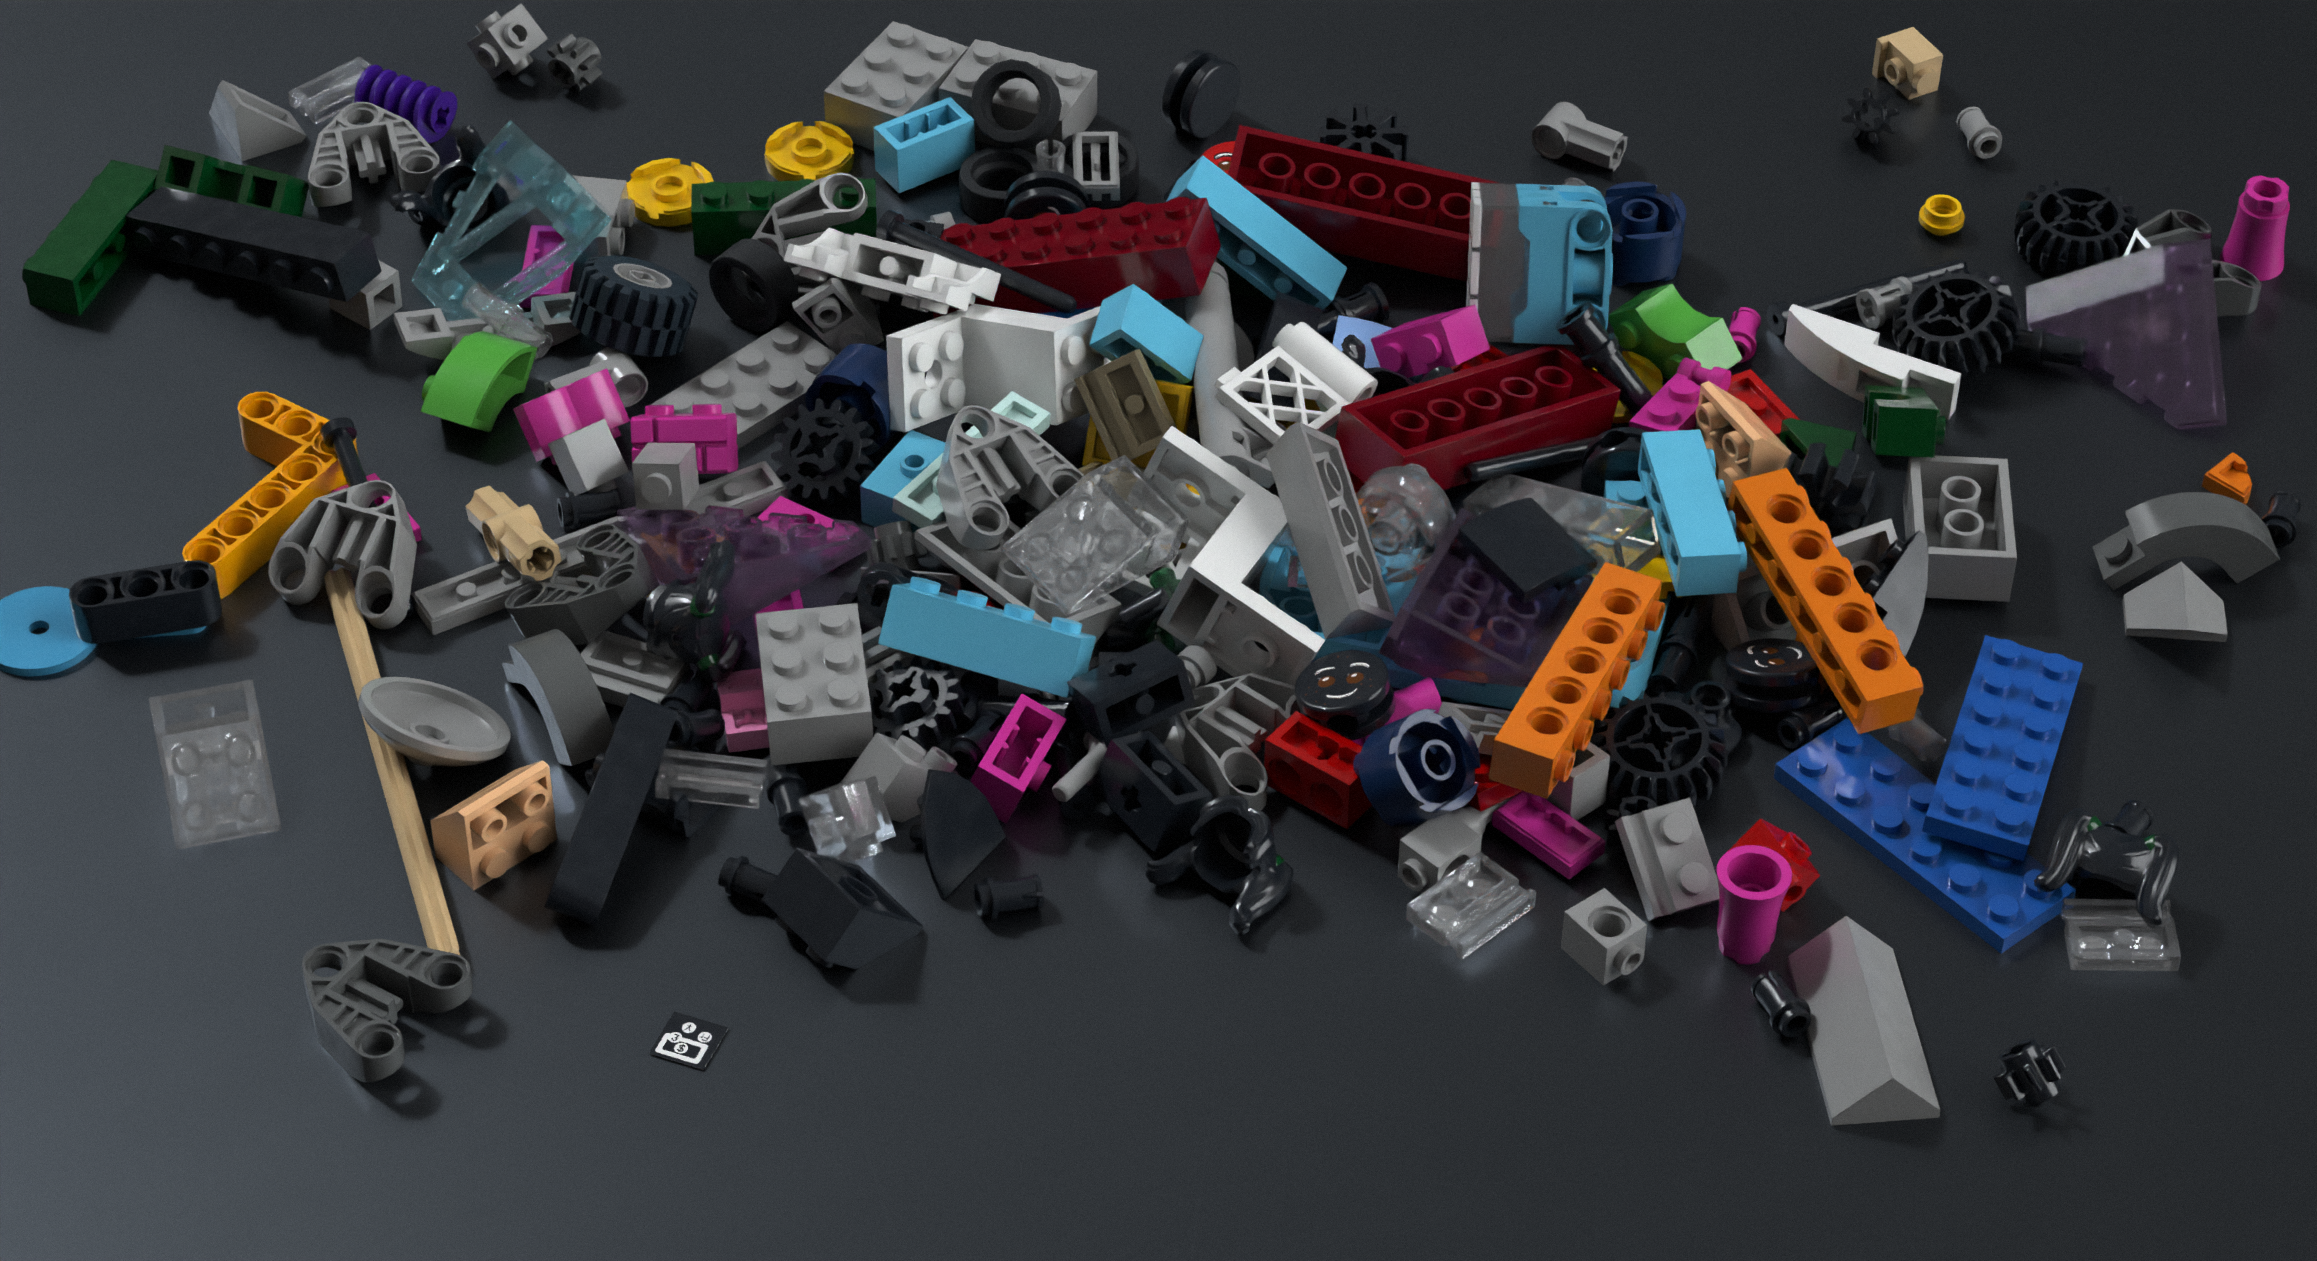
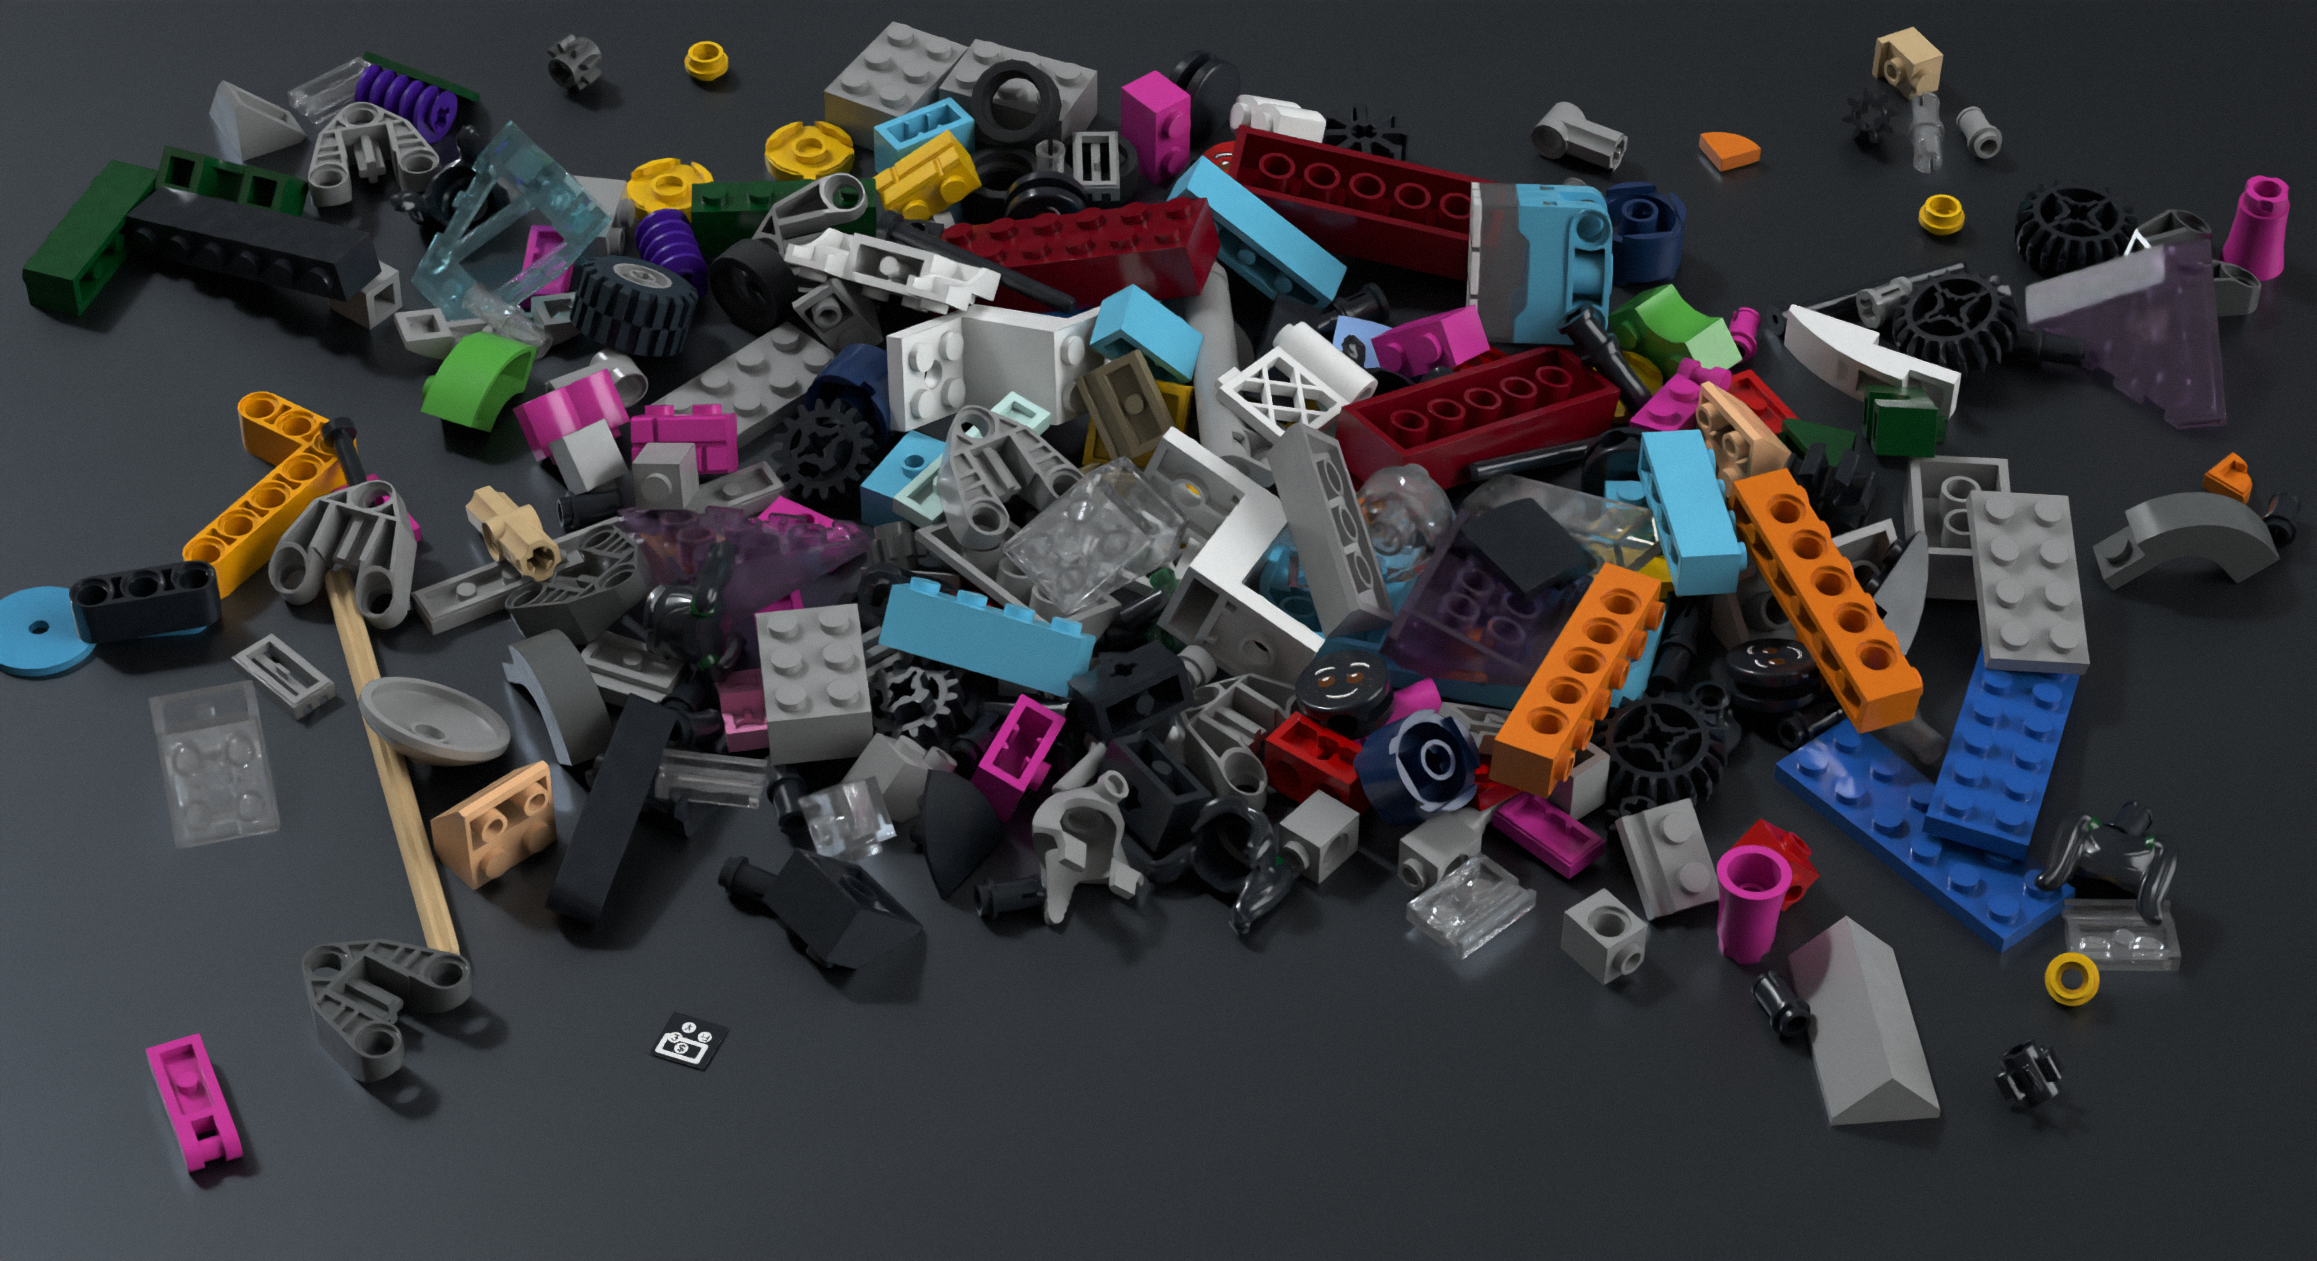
(193, 1101): none -> dark pink plate
(275, 680): none -> light grey tile
(422, 76): none -> dark green window
(506, 41): light grey brick -> none
(670, 242): none -> dark purple piece
(706, 61): none -> yellow plate
(928, 179): none -> yellow brick
(1080, 842): none -> light grey piece
(1157, 124): none -> dark pink brick
(1276, 117): none -> white brick
(1318, 836): none -> light grey brick
(1729, 150): none -> orange tile
(1926, 132): none -> clear pin
(2027, 582): none -> light grey plate
(2067, 962): none -> yellow plate
(2175, 607): light grey slope -> none

